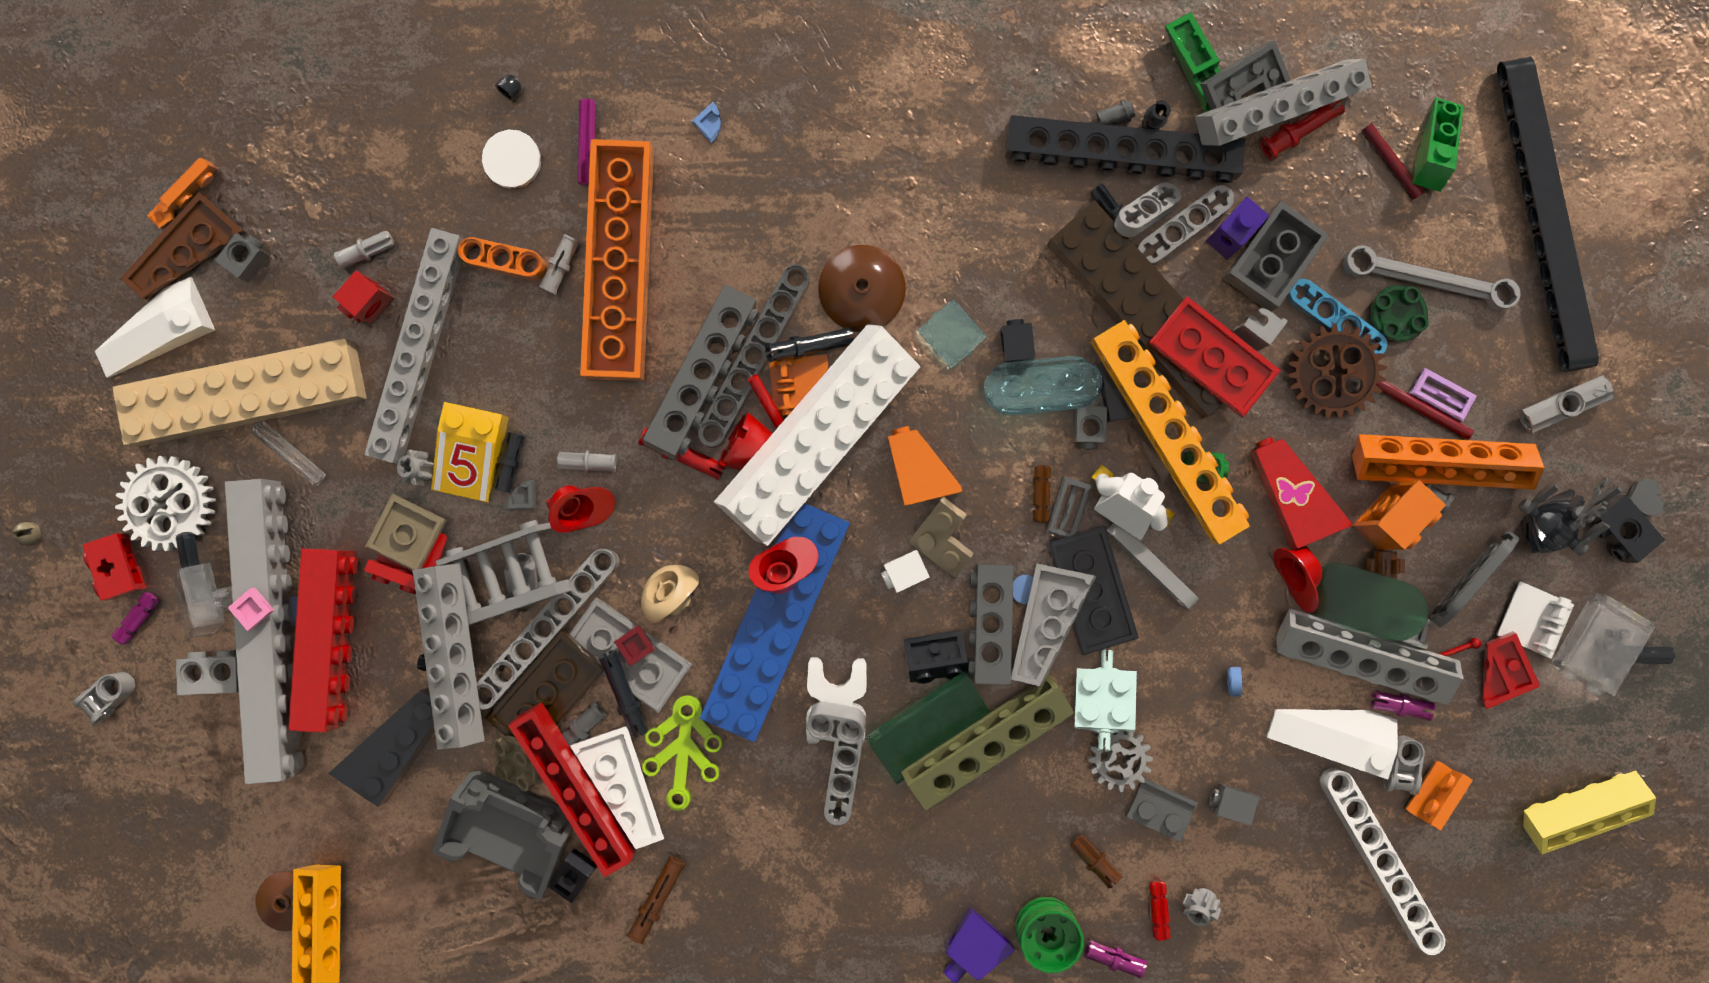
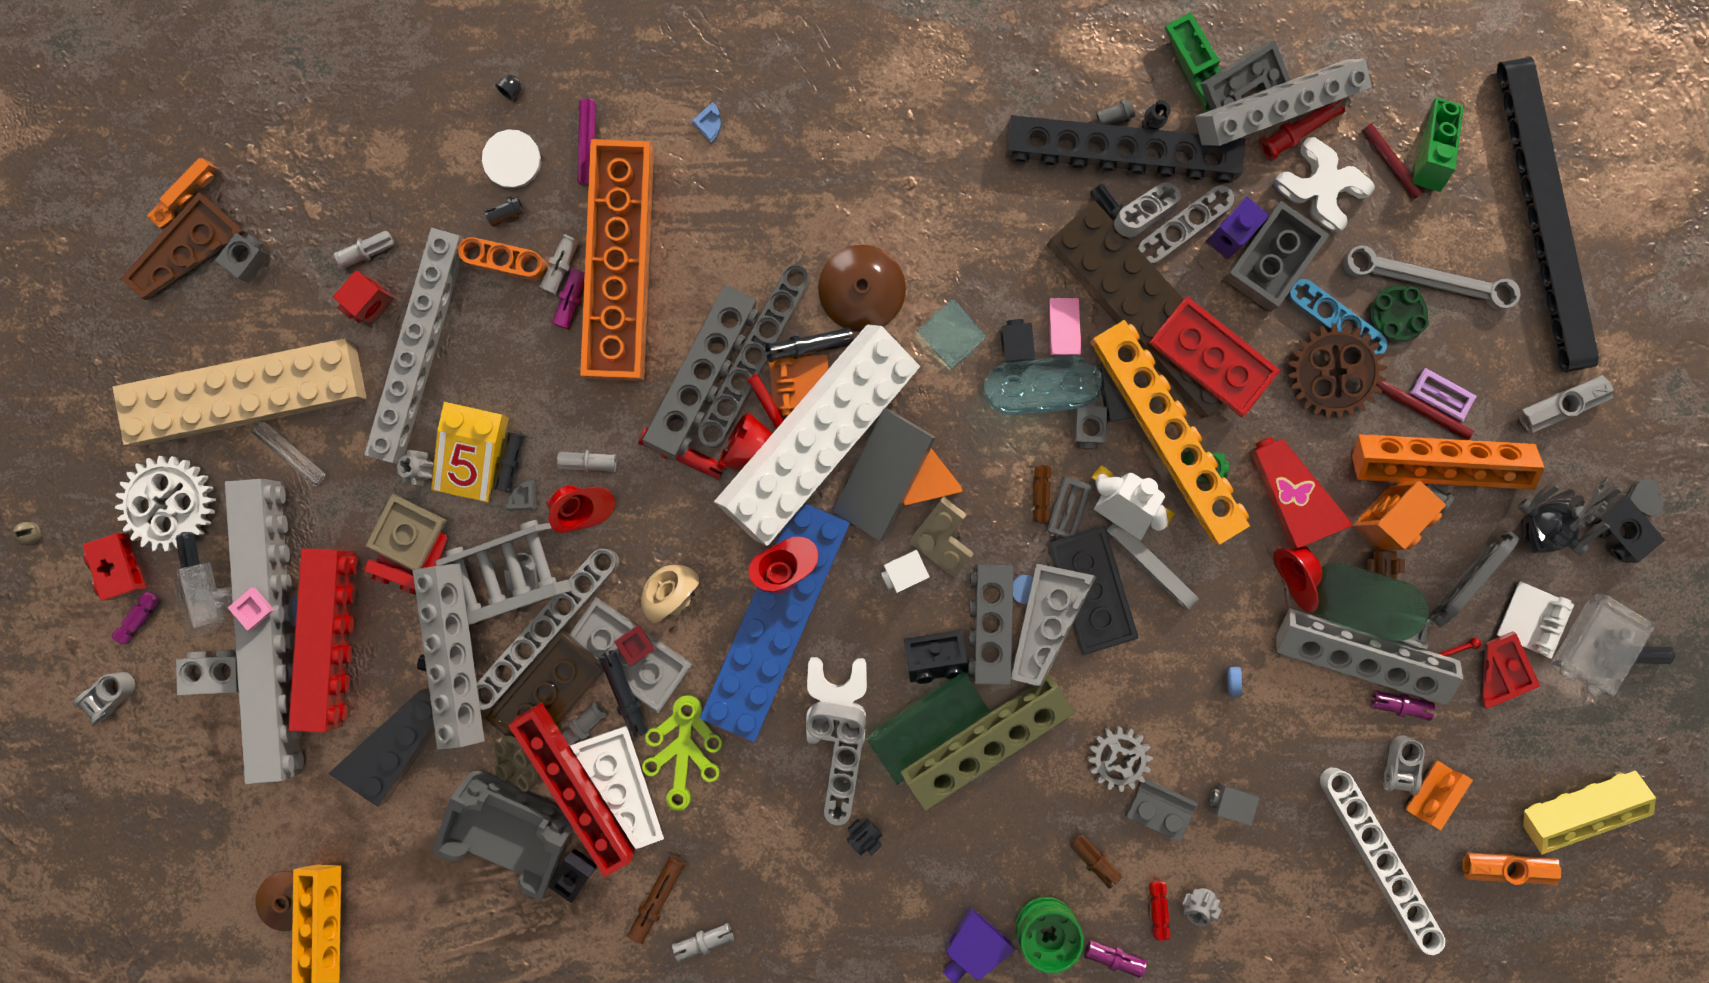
(160, 326): white wedge -> none
(504, 211): none -> black pin
(569, 299): none -> magenta pin
(703, 942): none -> light grey pin
(864, 837): none -> black gear
(884, 474): none -> dark grey tile
(1064, 327): none -> bright pink slope
(1105, 700): light aqua plate -> none
(1260, 334): light grey hinge -> none
(1324, 185): none -> white piece
(1345, 736): white wedge -> none
(1528, 869): none -> orange piece

